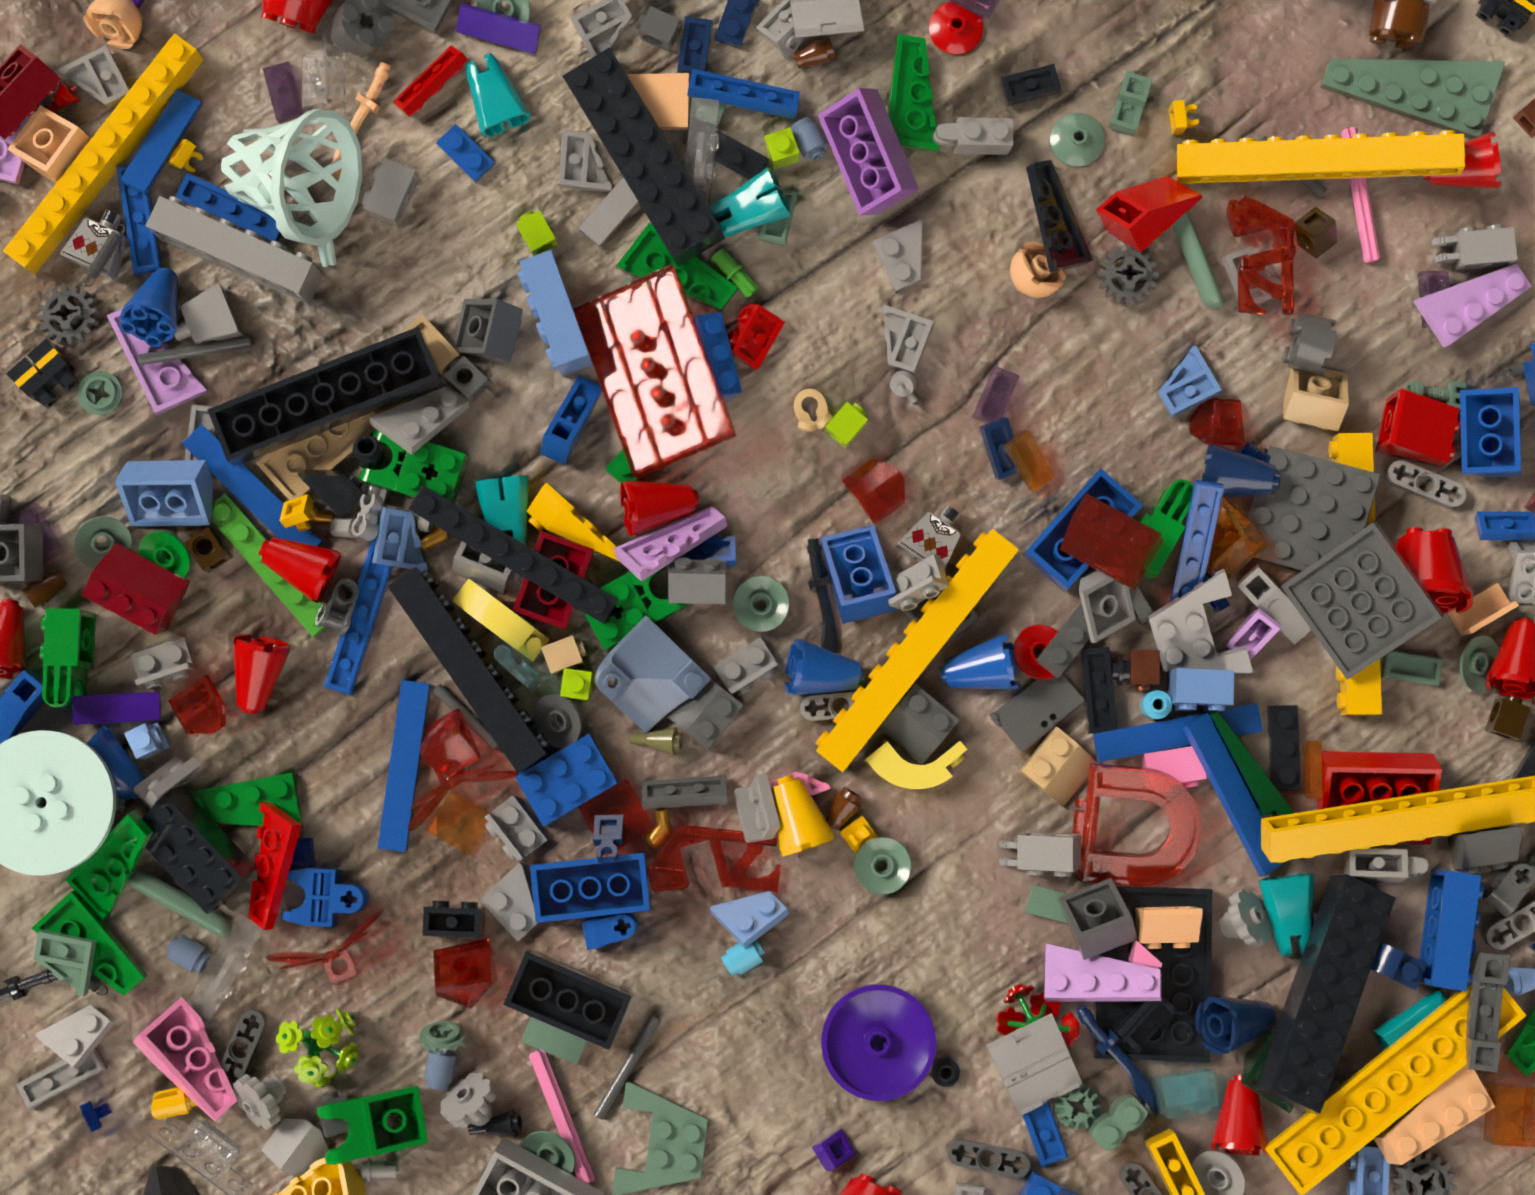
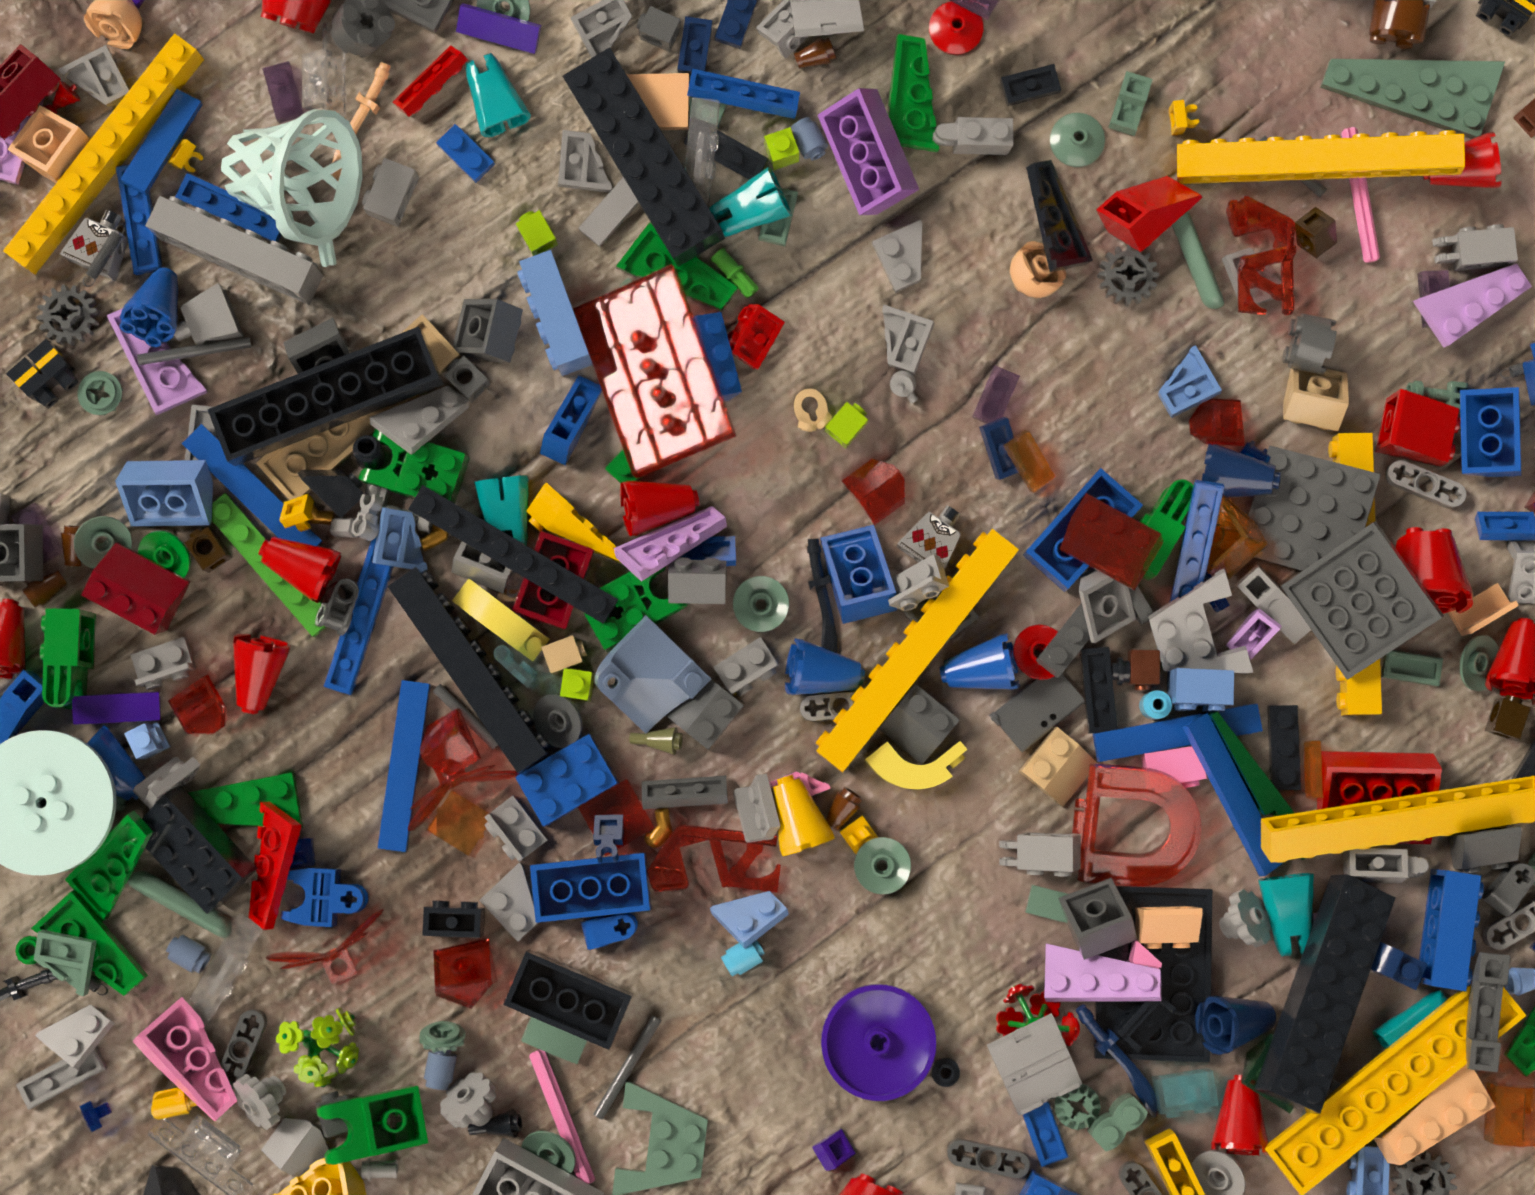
(21, 950): none -> green plate
(68, 546): none -> reddish brown cone
(316, 346): none -> dark grey slope

